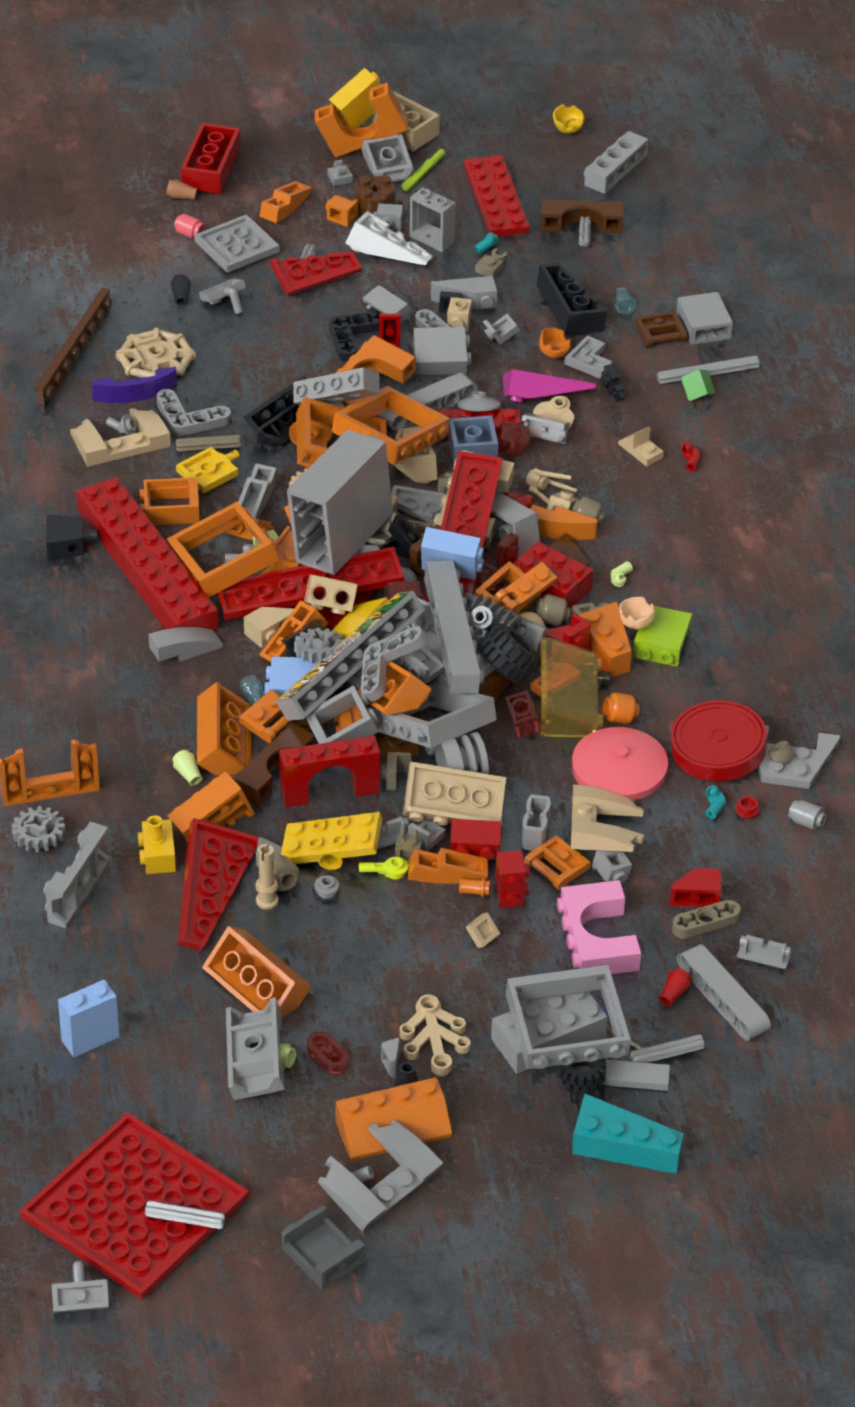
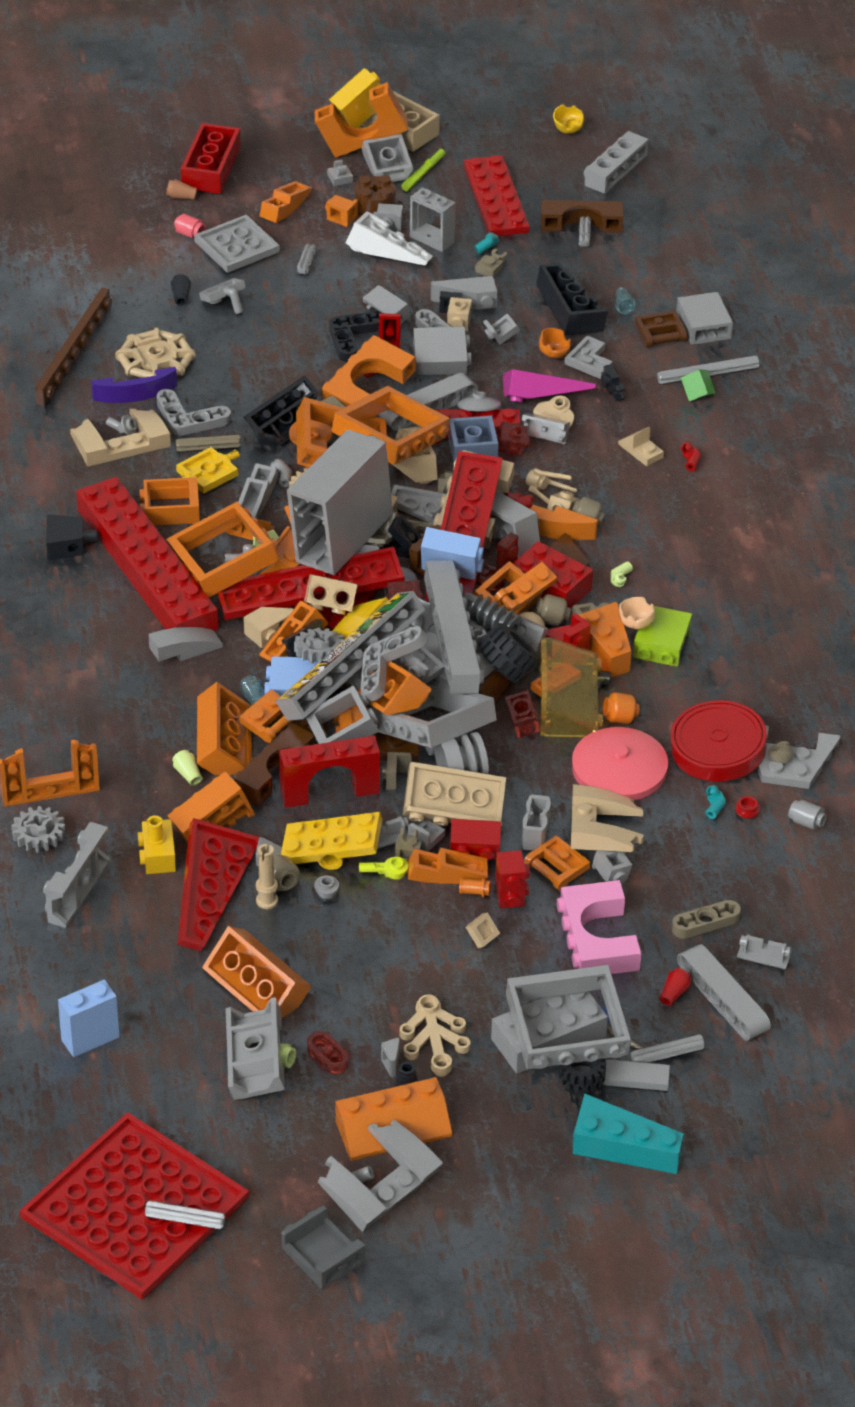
(80, 1294): light grey plate -> none
(284, 470): none -> light grey arm
(310, 272): red wing -> none
(338, 386): light grey brick -> none
(486, 622): light grey plate -> none
(697, 888): red slope -> none

